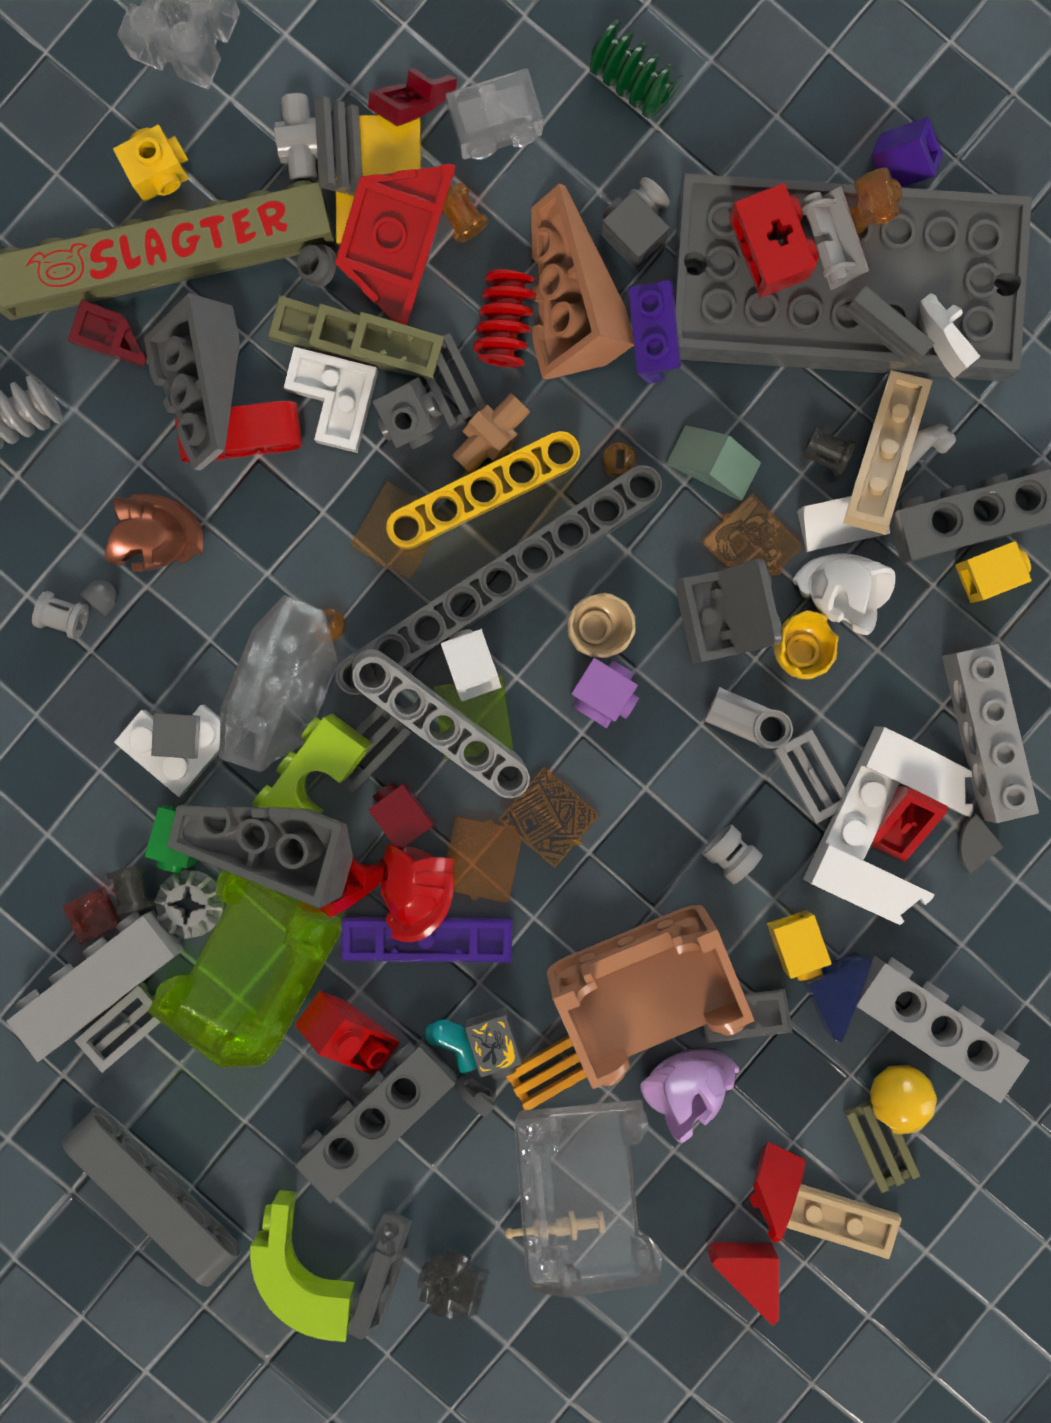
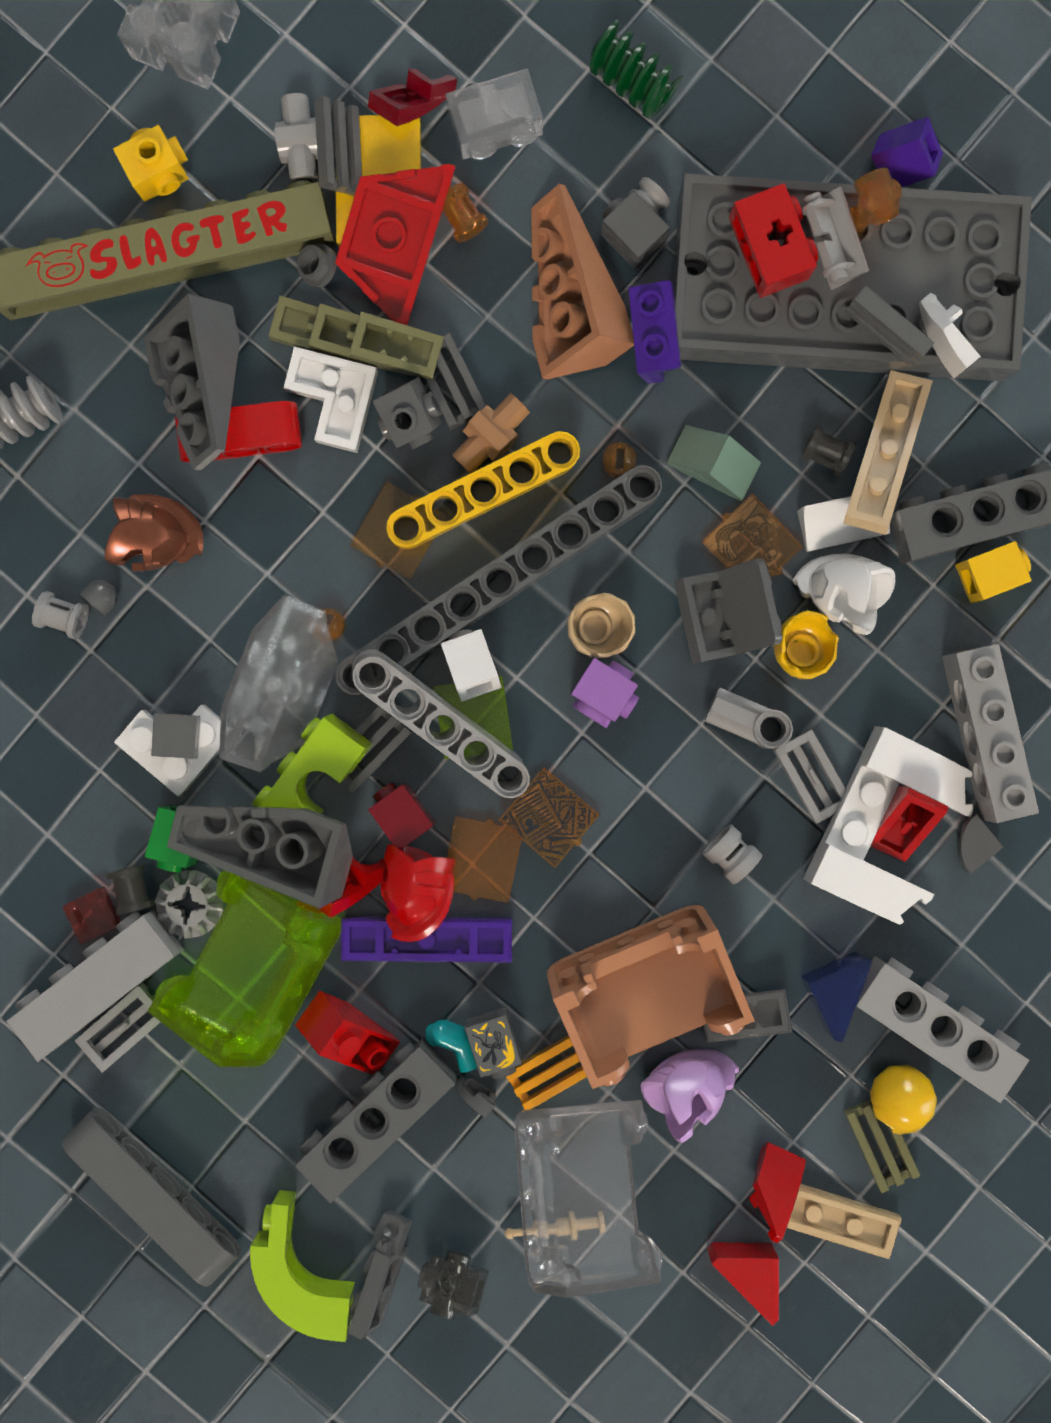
(105, 334): dark red slope -> none
(502, 318): red piece -> none
(799, 945): yellow brick -> none
(933, 436): light grey arm -> none

